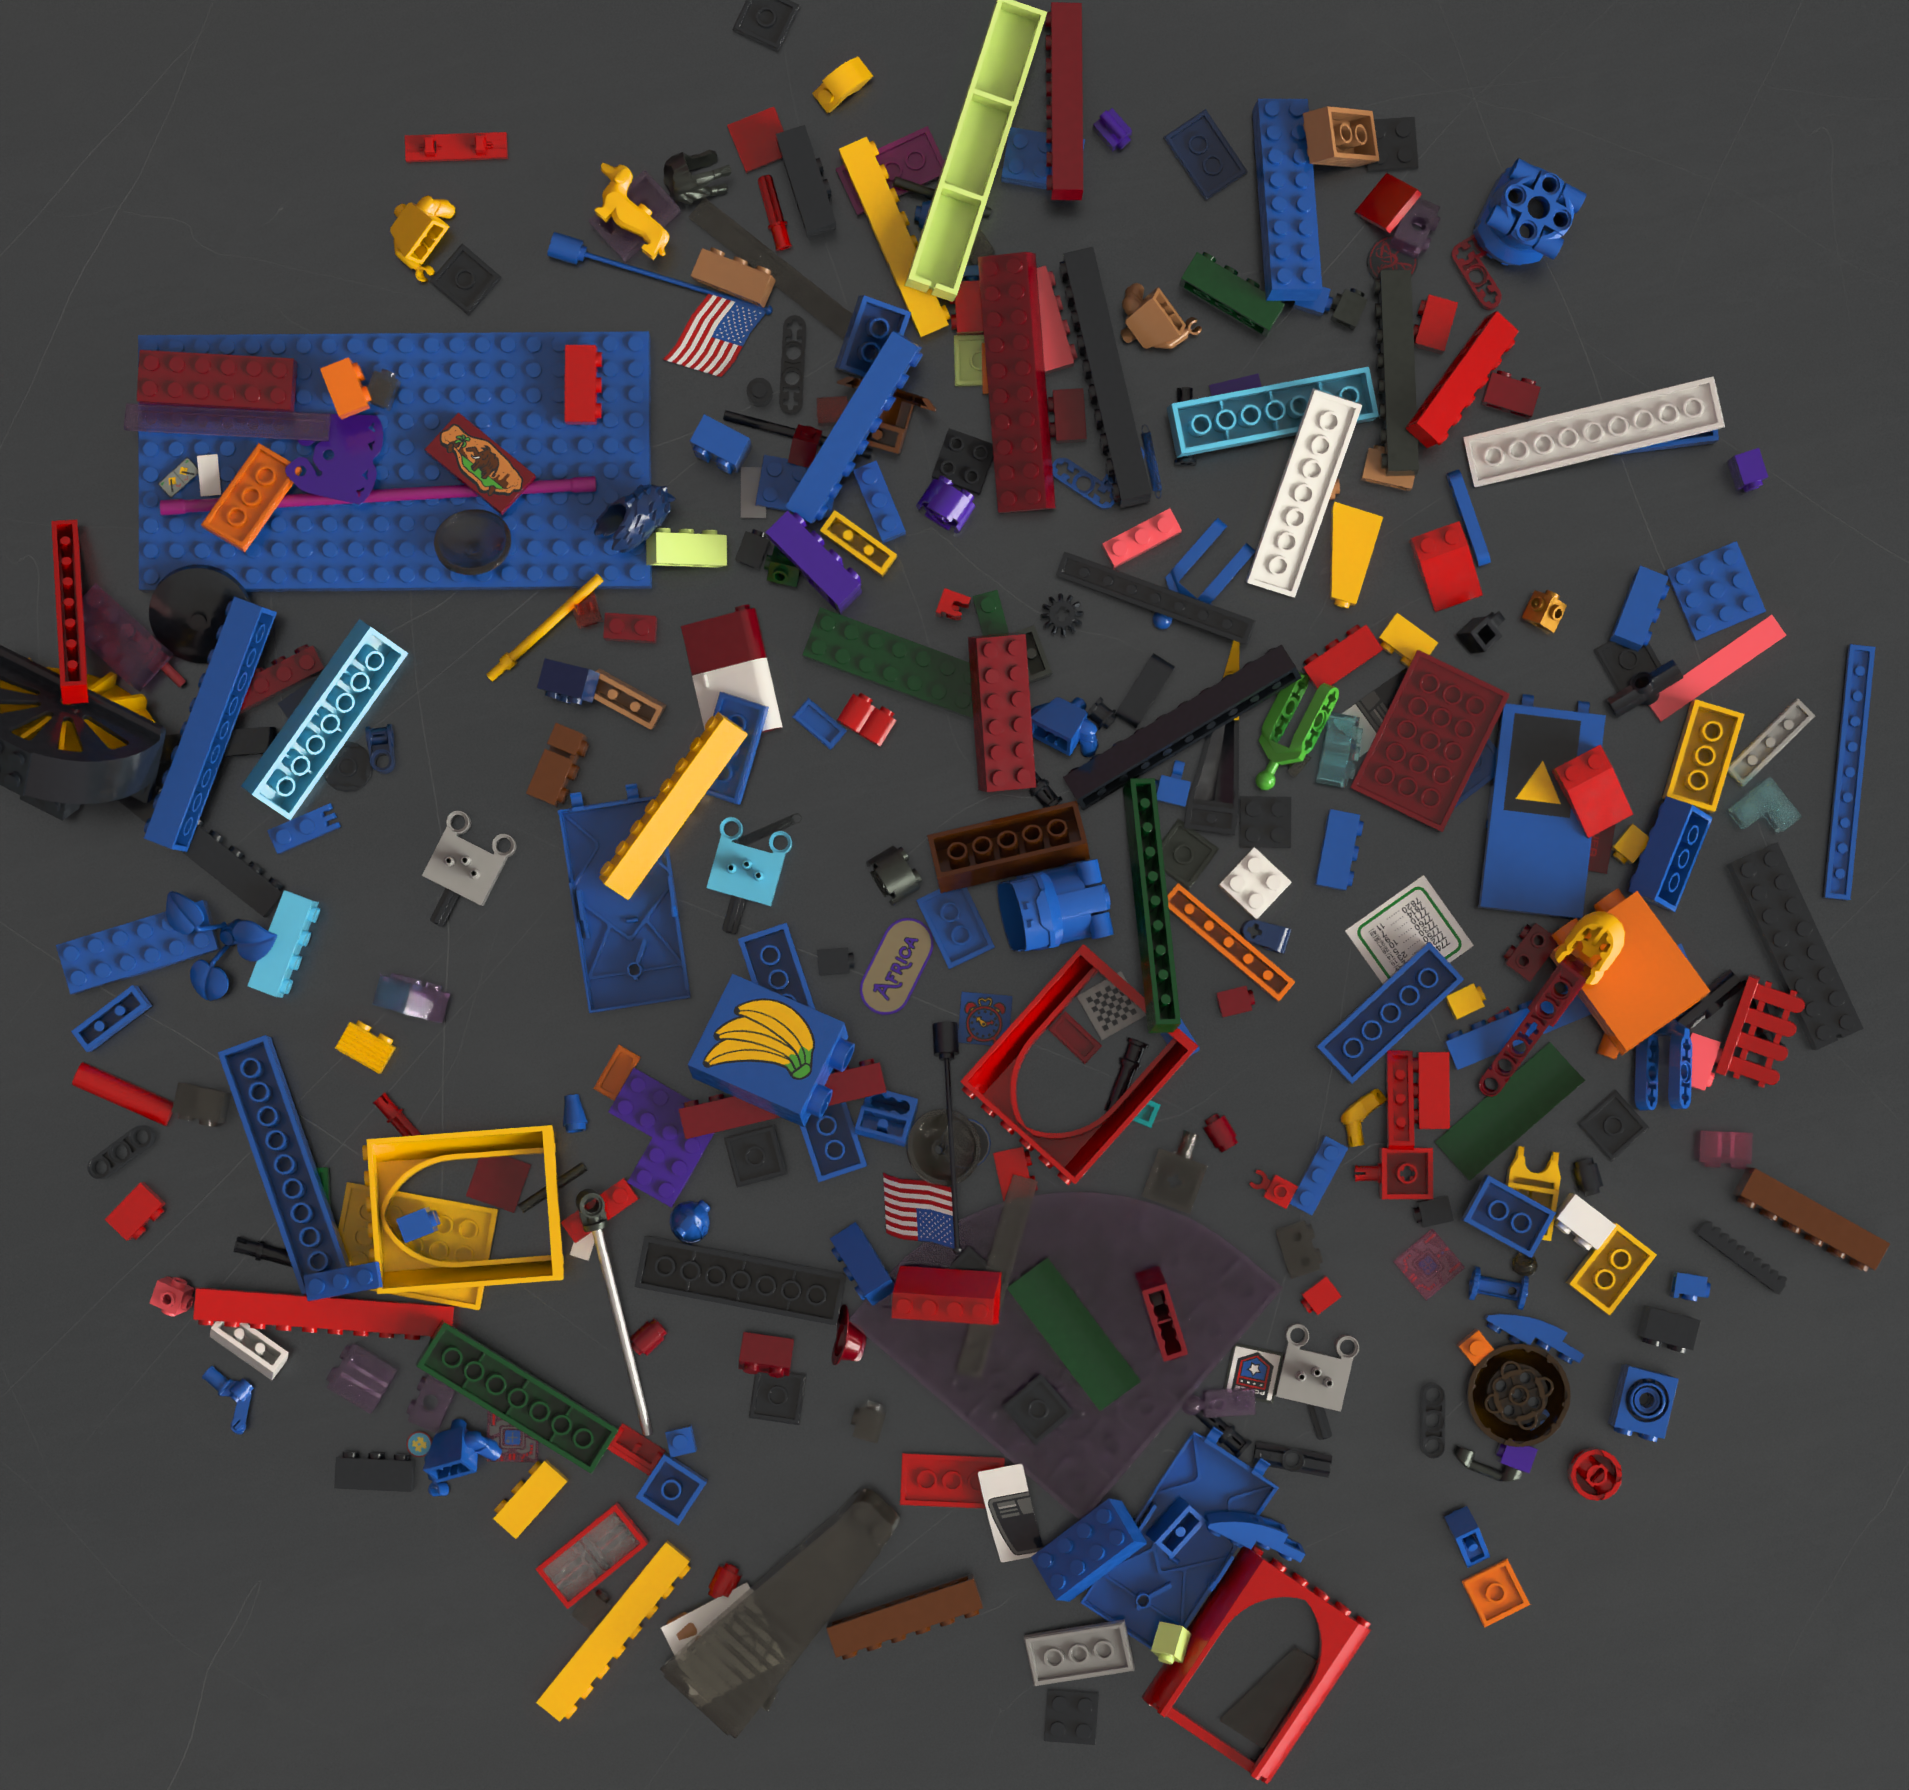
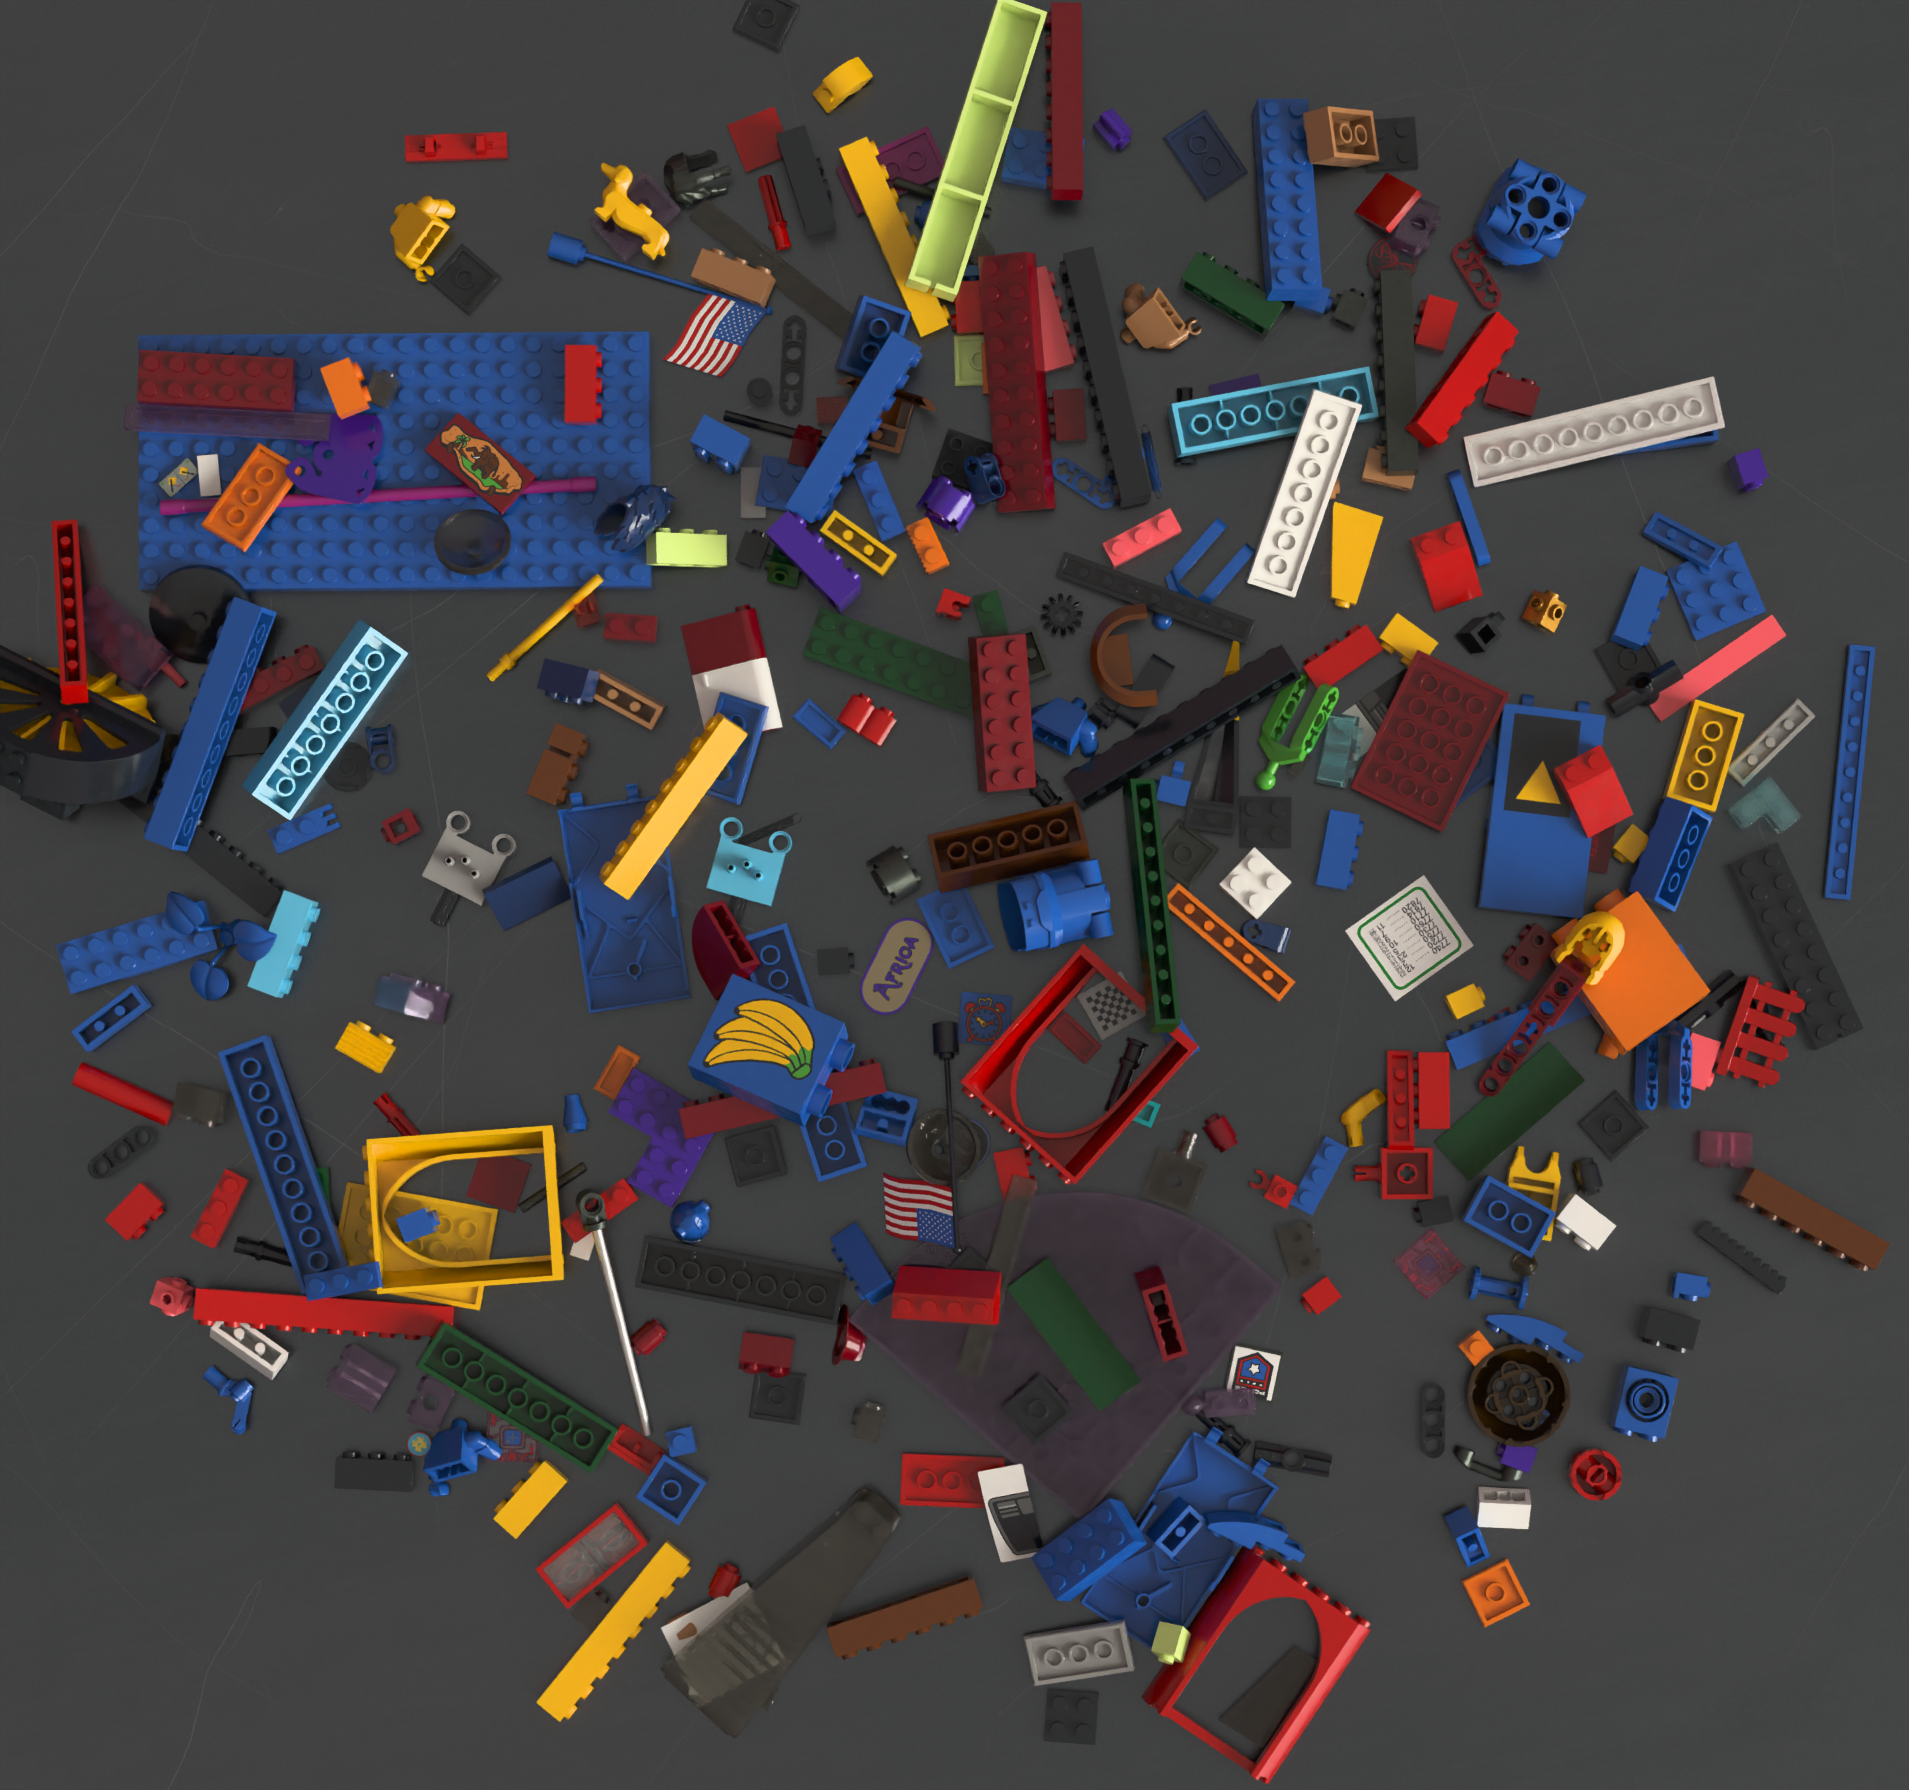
(221, 1208): none -> red brick
(405, 817): none -> dark red brick
(527, 893): none -> dark blue tile
(720, 948): none -> dark red brick
(927, 546): none -> orange brick
(986, 479): none -> dark blue piece
(1112, 660): none -> reddish brown piece
(1235, 1001): dark red brick -> none
(1315, 1378): light grey piece -> none
(1389, 1012): blue brick -> none
(1503, 1507): none -> white brick
(1611, 1270): yellow brick -> none
(1682, 540): none -> blue plate

